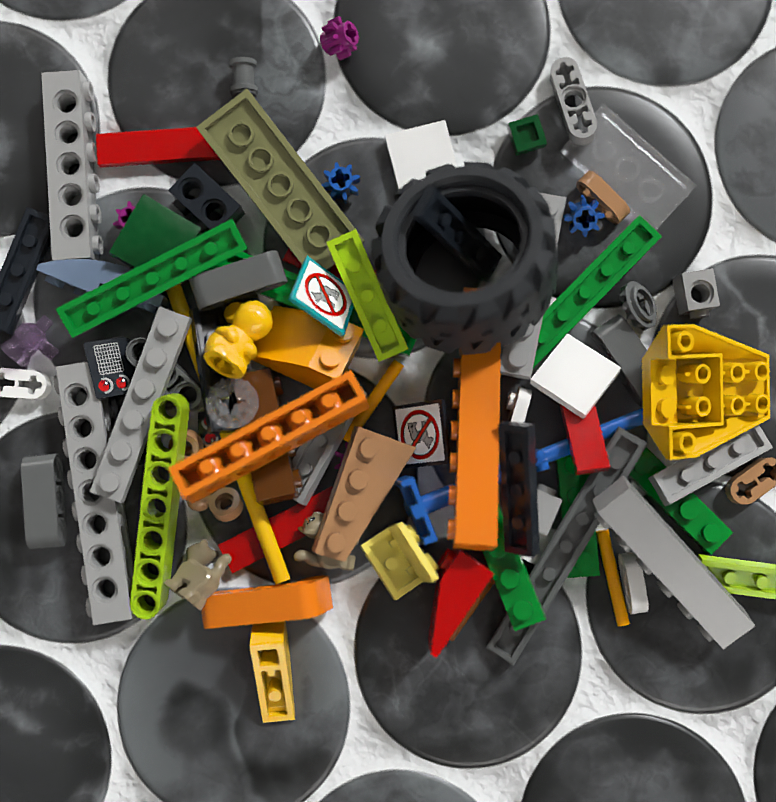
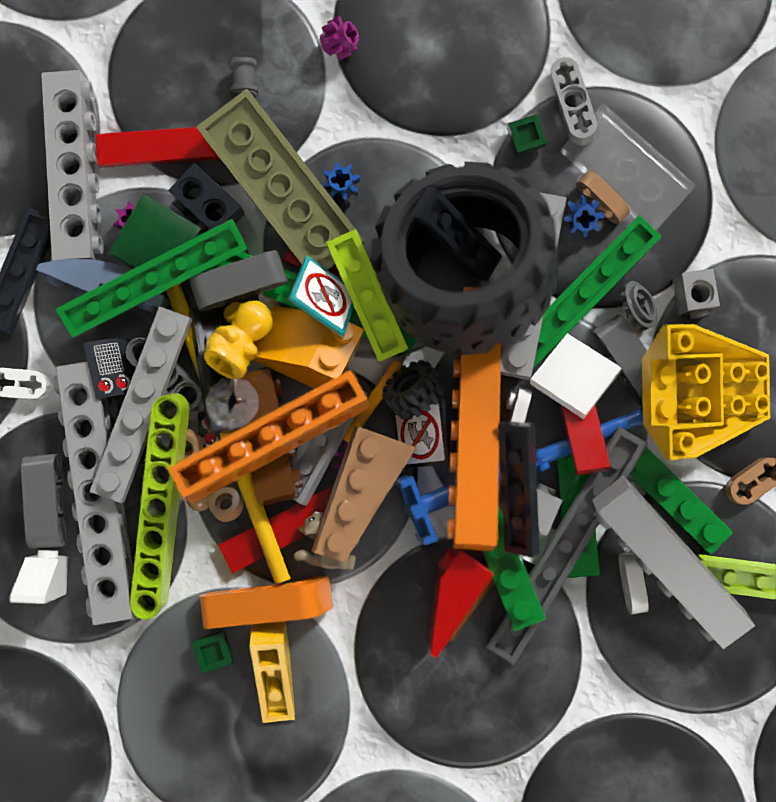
(28, 340): clear purple piece -> none
(41, 578): none -> white slope
(194, 579): dark tan animal -> none
(212, 652): none -> dark green plate
(399, 559): light yellow bracket -> none
(413, 389): none -> black tyre
(419, 150): white tile -> none
(612, 577): light orange bar -> none
(696, 472): light grey plate -> none

